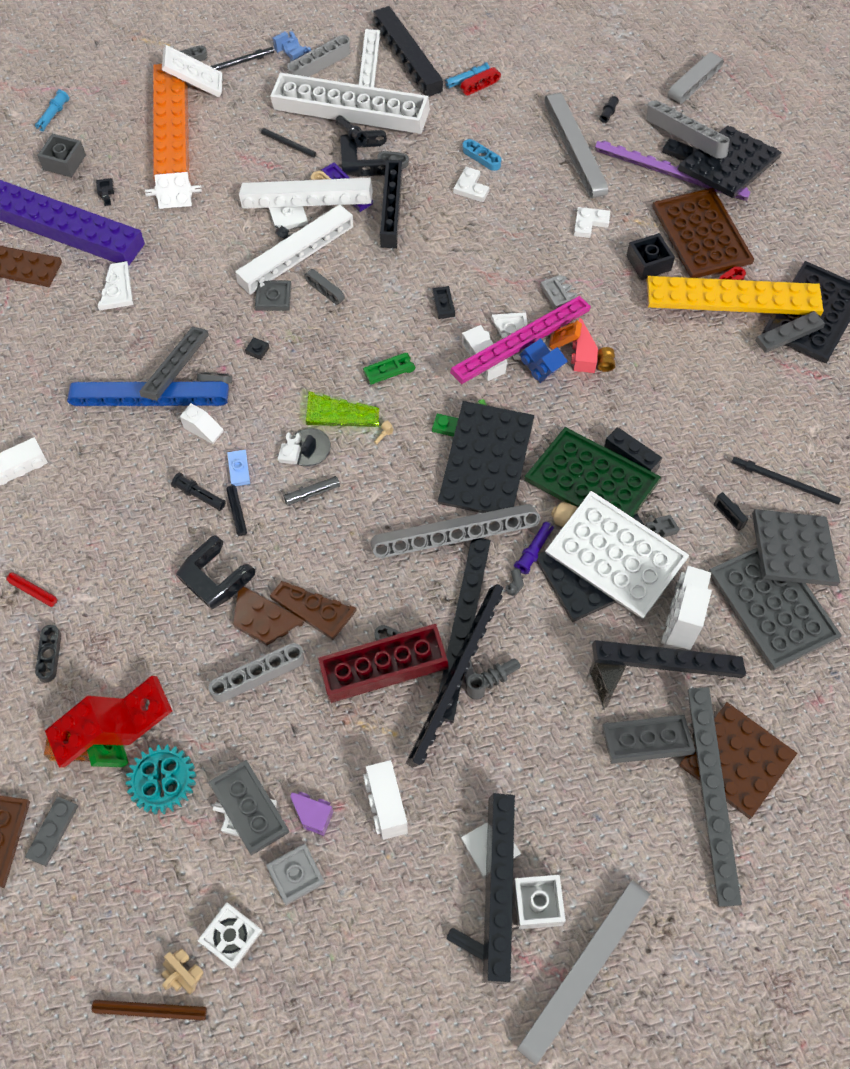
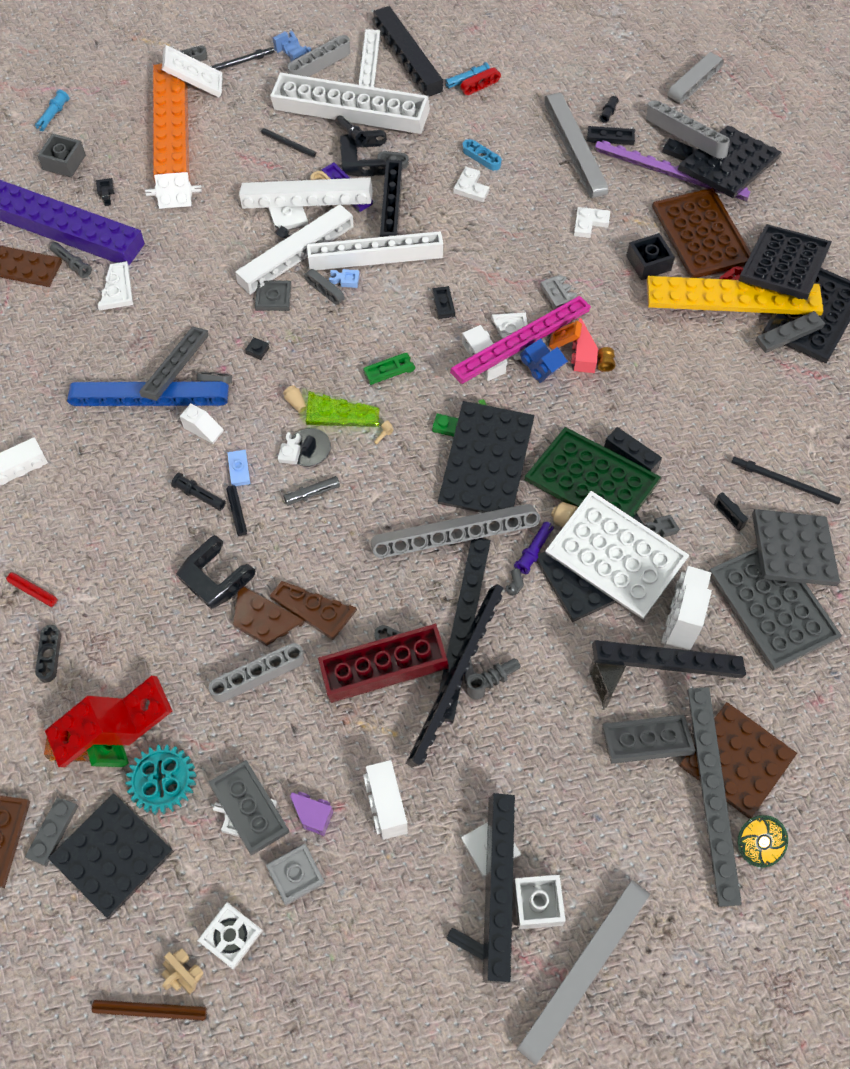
(60, 251): none -> dark grey pin
(110, 856): none -> black plate
(295, 398): none -> tan cone
(347, 278): none -> light blue plate
(375, 251): none -> white brick
(611, 135): none -> black plate
(762, 841): none -> shield
(785, 261): none -> black plate

